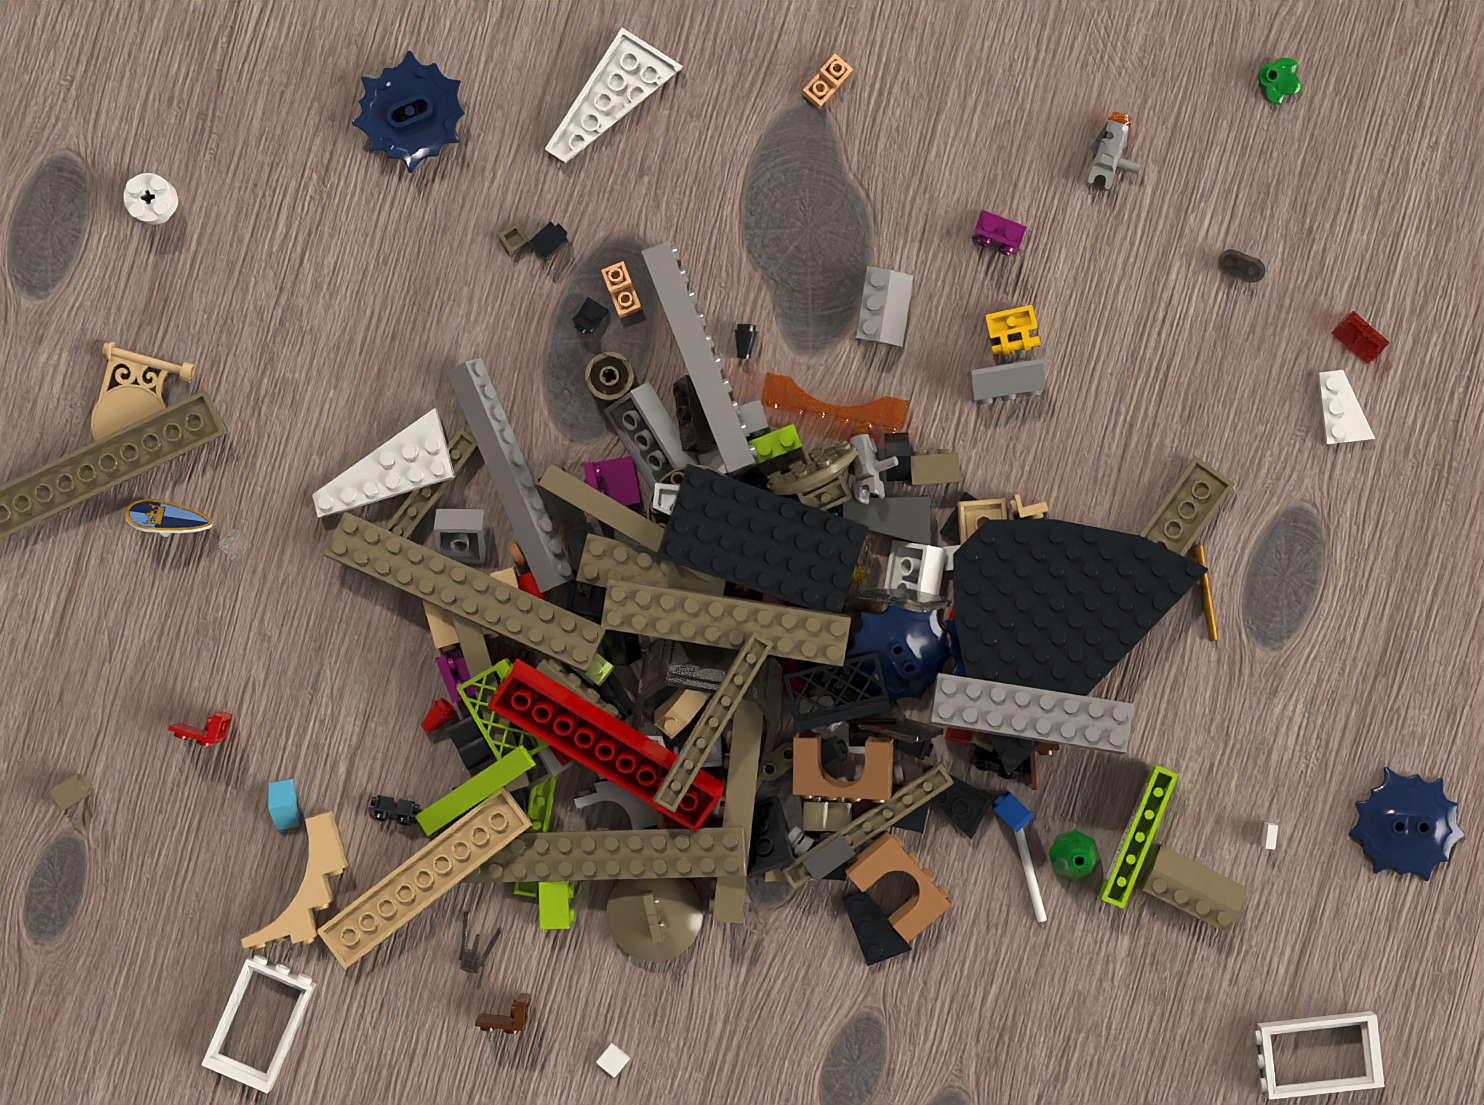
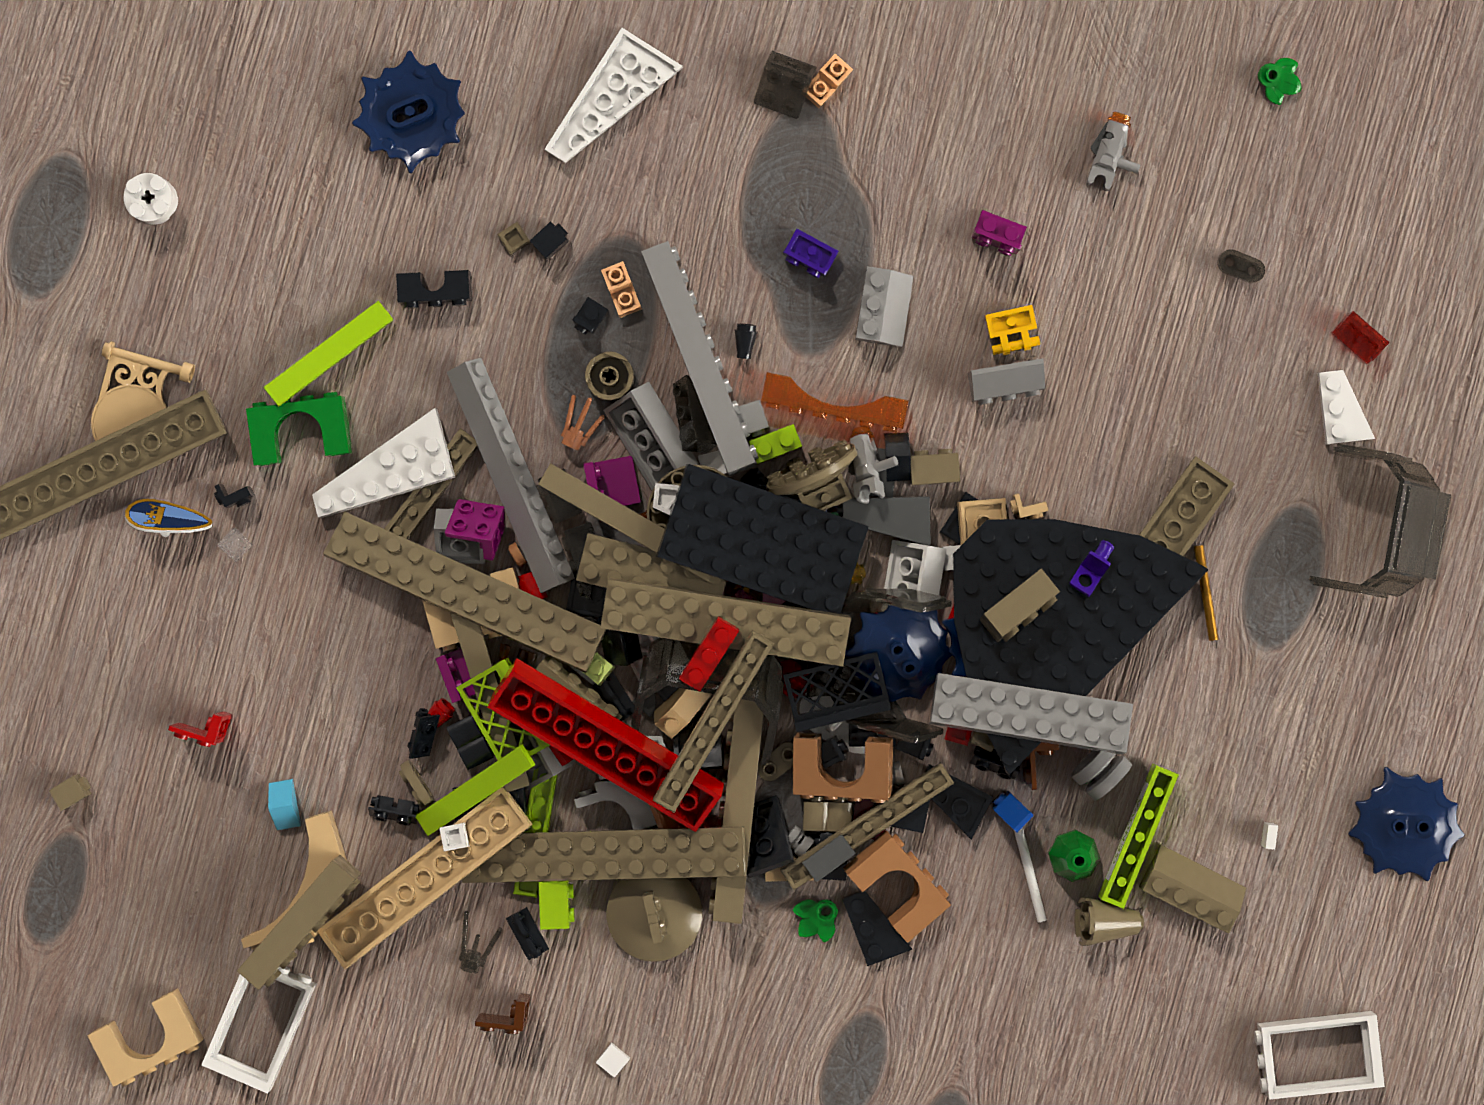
(123, 1063): none -> tan arch
(237, 498): none -> black bracket
(266, 421): none -> green arch
(295, 927): none -> dark tan brick
(328, 353): none -> lime tile
(421, 791): none -> dark tan plate
(423, 736): none -> black hinge
(454, 837): none -> white tile
(455, 289): none -> black arch
(478, 523): none -> magenta bracket
(527, 933): none -> black hinge
(574, 437): none -> nougat plant
(709, 654): none -> red plate
(784, 84): none -> clear smoke bracket
(810, 253): none -> dark purple bracket
(813, 921): none -> green plate
(1020, 606): none -> dark tan brick
(1094, 567): none -> dark purple bracket
(1101, 771): none -> light grey wheel
(1104, 922): none -> dark tan cone
(1414, 532): none -> clear smoke piece

